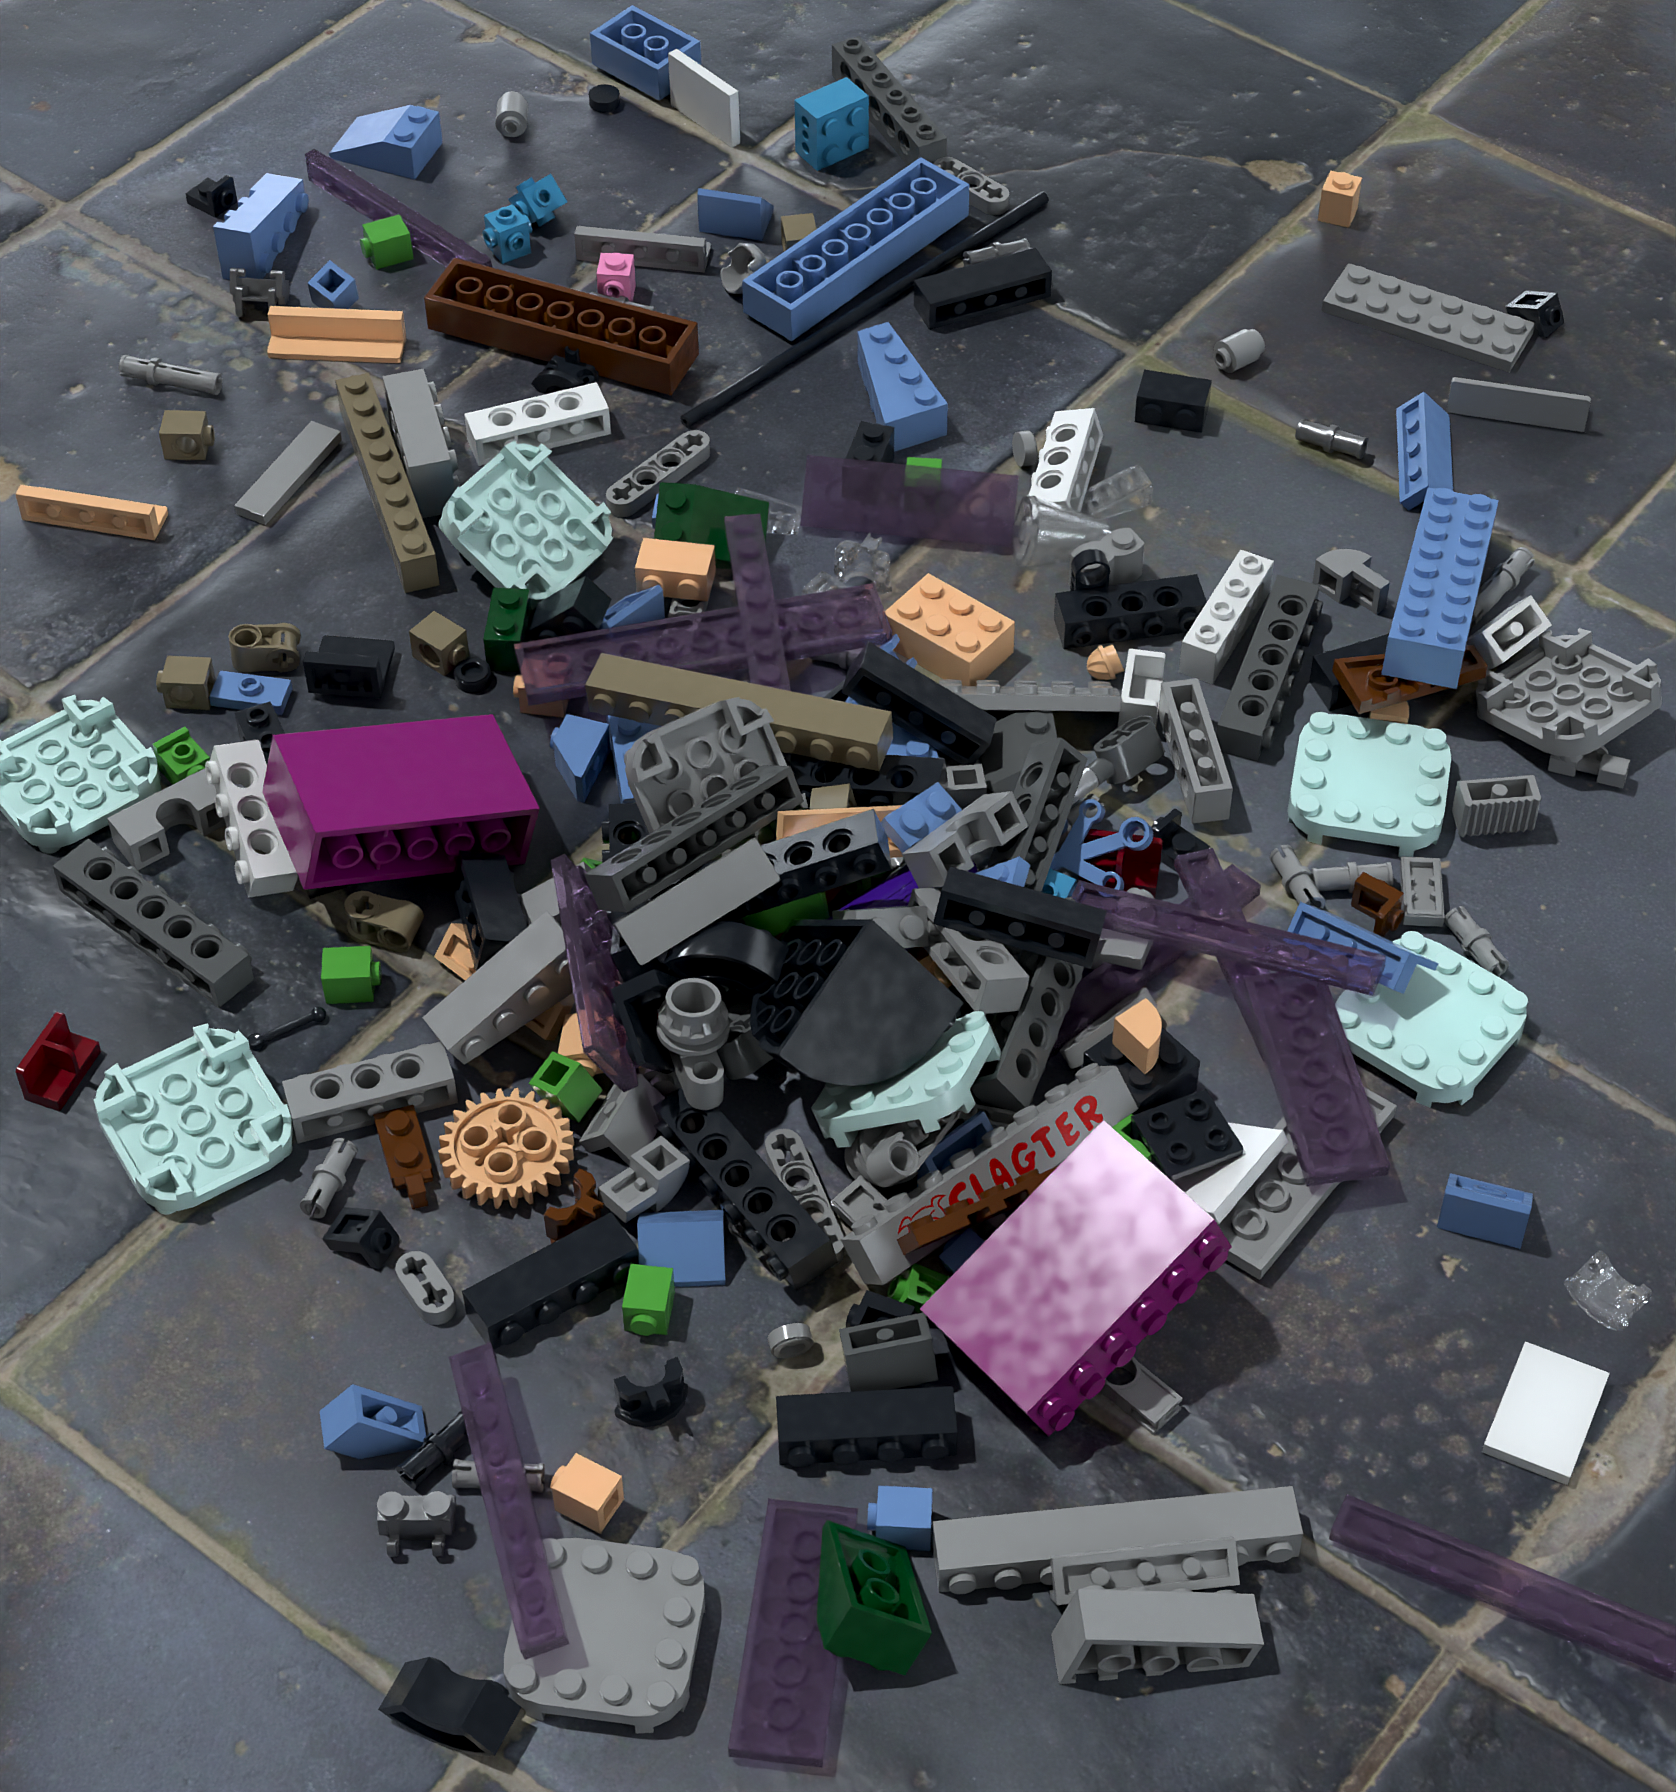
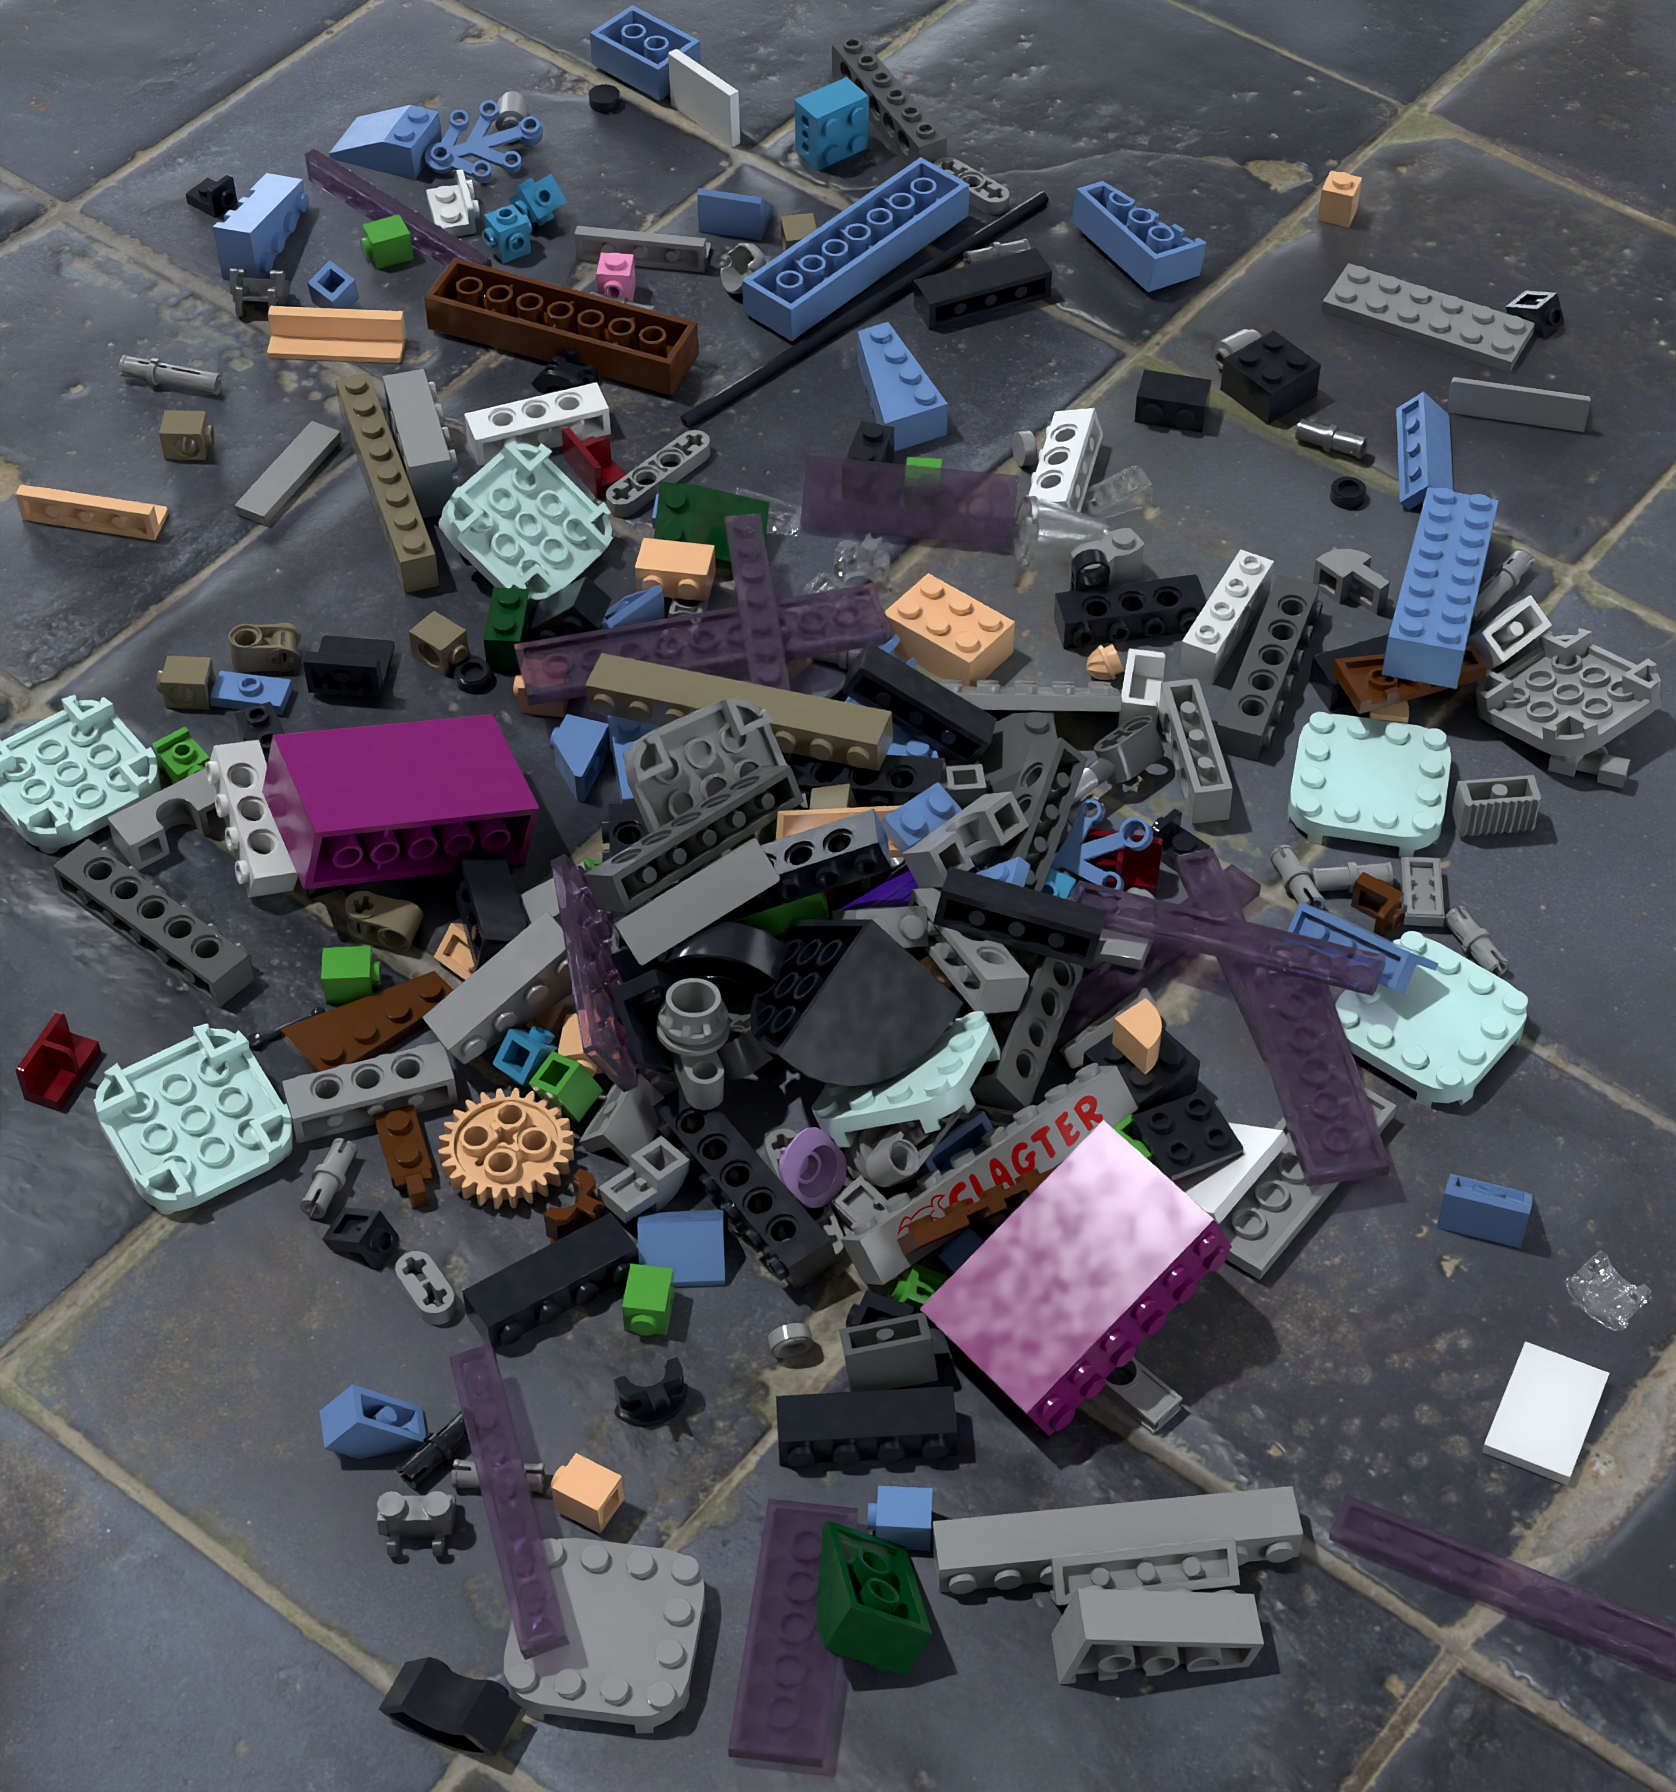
(366, 1025): none -> reddish brown wing
(455, 206): none -> white bracket
(481, 145): none -> medium blue plant
(524, 1053): none -> dark azure brick
(591, 461): none -> dark red panel
(812, 1167): none -> lavender piece
(1136, 238): none -> medium blue wedge
(1270, 377): none -> black brick
(1348, 493): none -> black tile

